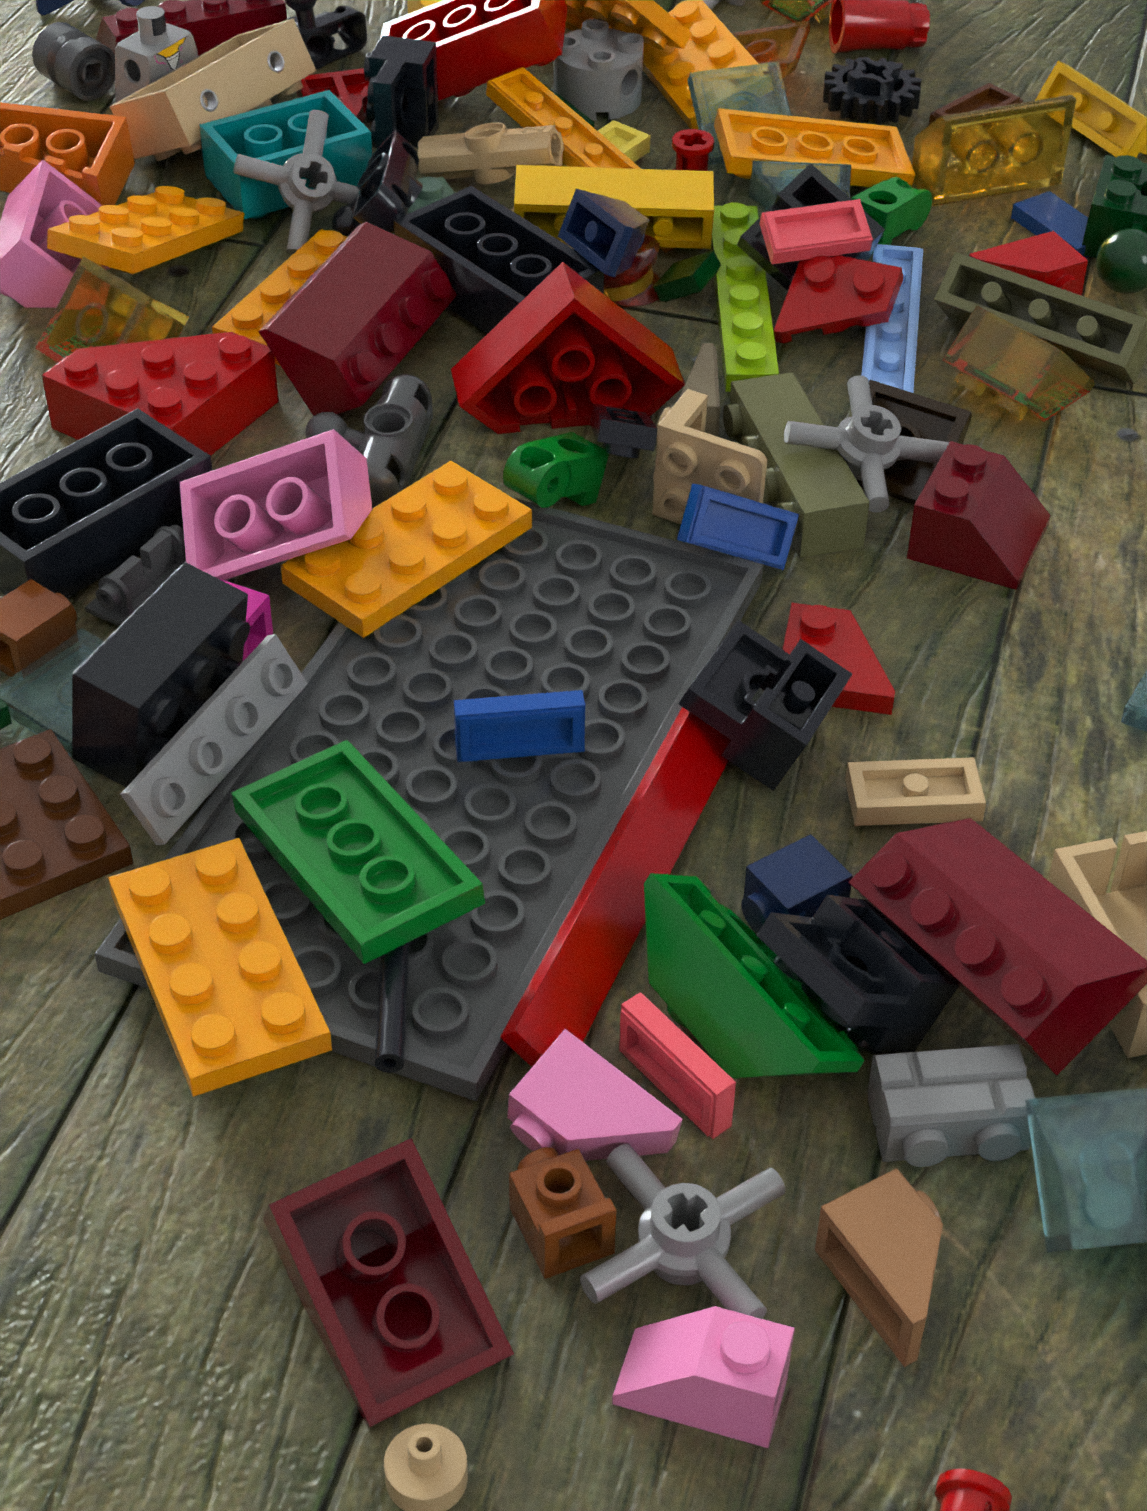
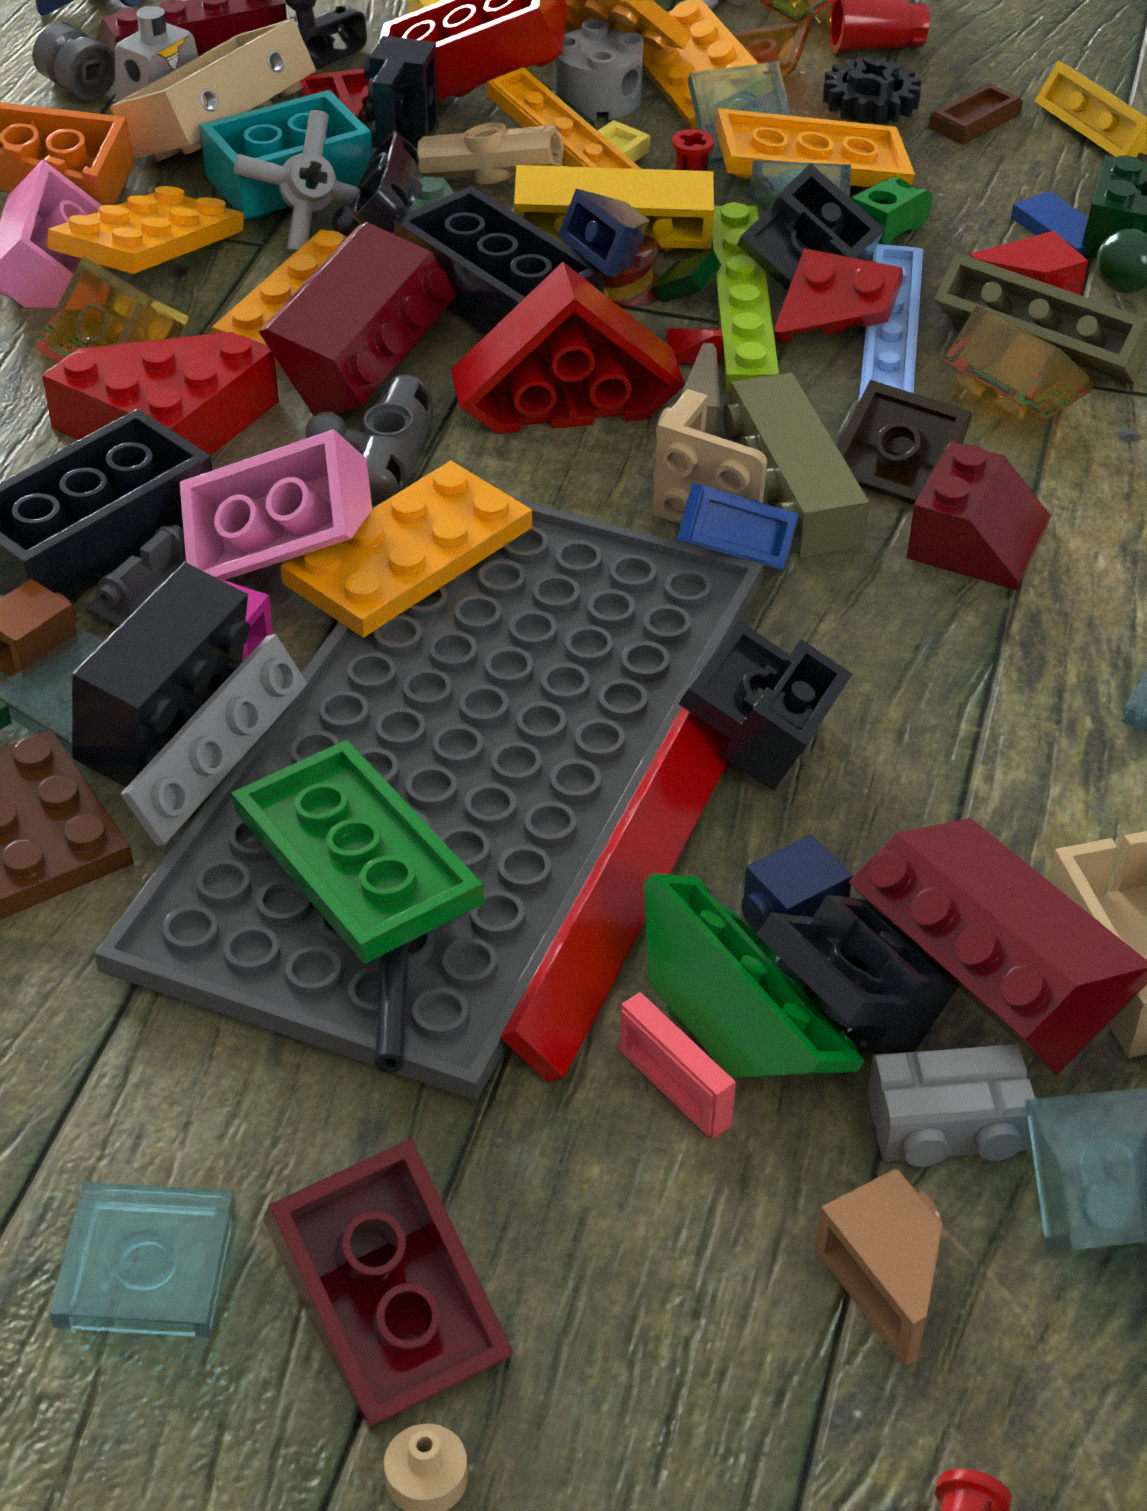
(143, 1260): none -> clear light blue tile
(219, 966): light orange plate -> none
(519, 725): blue tile -> none
(553, 470): green leg -> none
(561, 1210): dark orange brick -> none
(588, 1104): bright pink slope -> none
(623, 430): black plate -> none
(683, 1234): light grey bar -> none
(688, 342): none -> red slope
(709, 1372): bright pink slope -> none
(815, 231): coral tile -> none
(842, 640): red wing -> none
(866, 441): light grey bar -> none
(914, 791): tan plate -> none
(994, 150): clear yellow slope -> none

